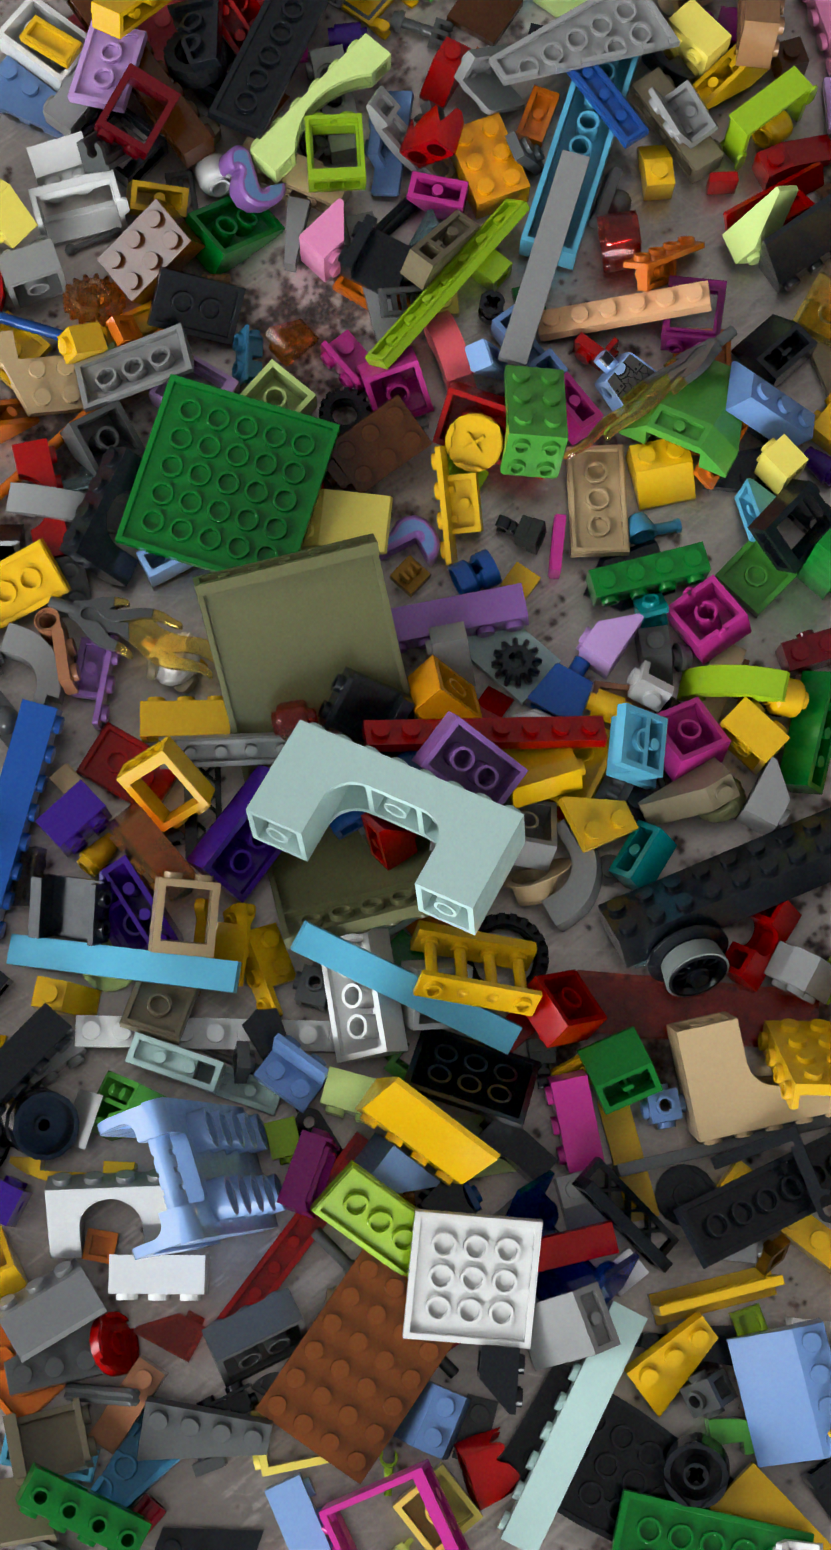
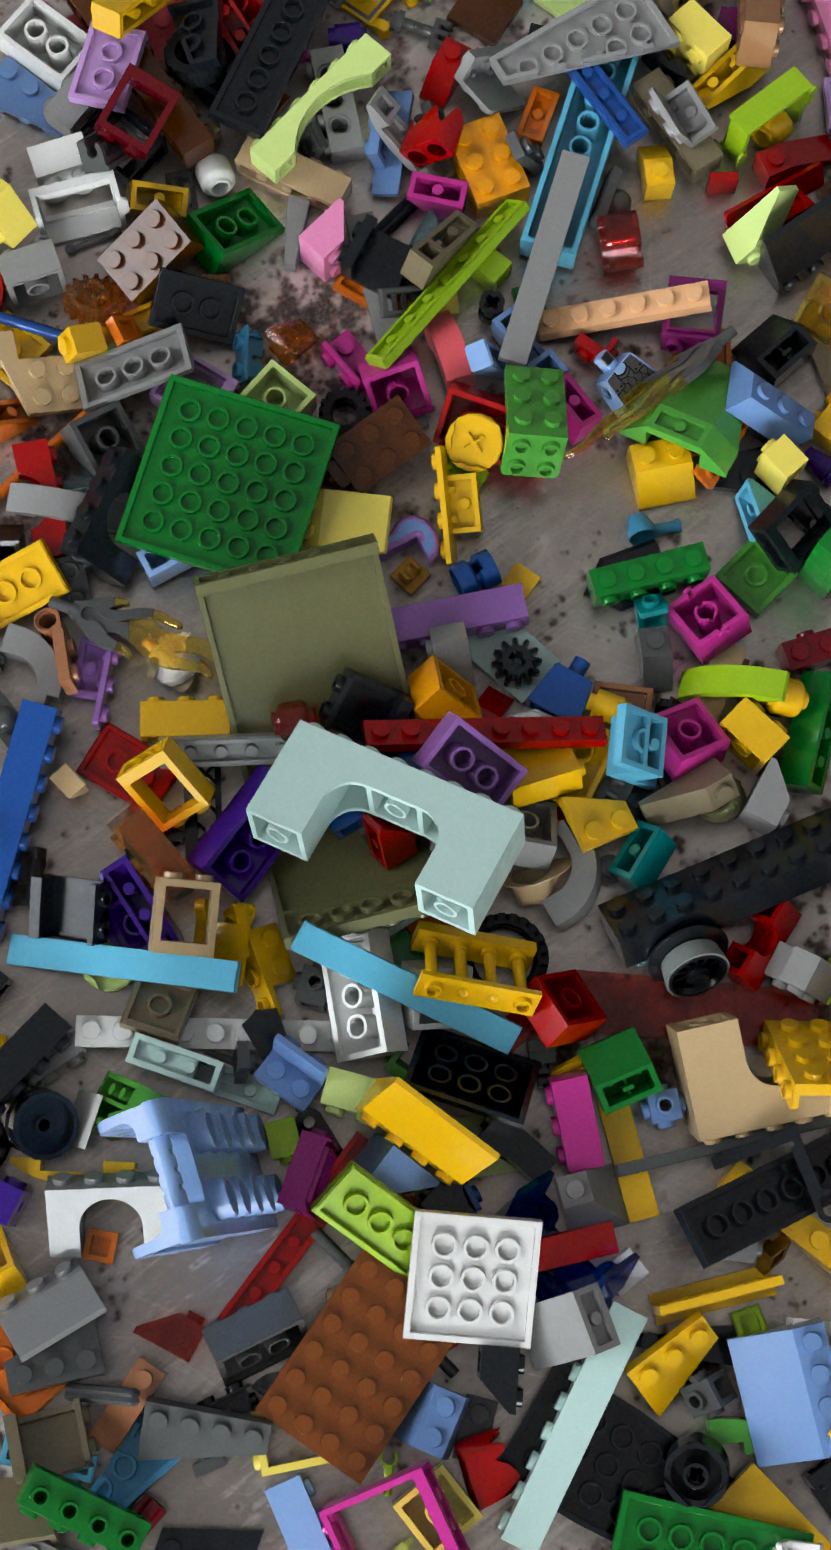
(51, 41): yellow tile -> none
(65, 997): yellow slope -> none
(74, 819): dark purple brick -> none
(97, 855): yellow cone -> none
(113, 1344): red tile -> none
(159, 1276): white brick -> none
(244, 184): medium lavender animal -> none
(341, 177): lime window -> none
(527, 534): pearl dark grey piece -> none
(556, 547): dark pink tile -> none
(597, 502): tan tile -> none
(608, 642): lavender slope -> none
(621, 1217): black fence -> none
(647, 688): white bracket -> none
(660, 262): orange bracket -> none
(679, 1186): black tile -> none
(681, 656): dark grey plate -> none
(790, 54): reddish brown brick -> none

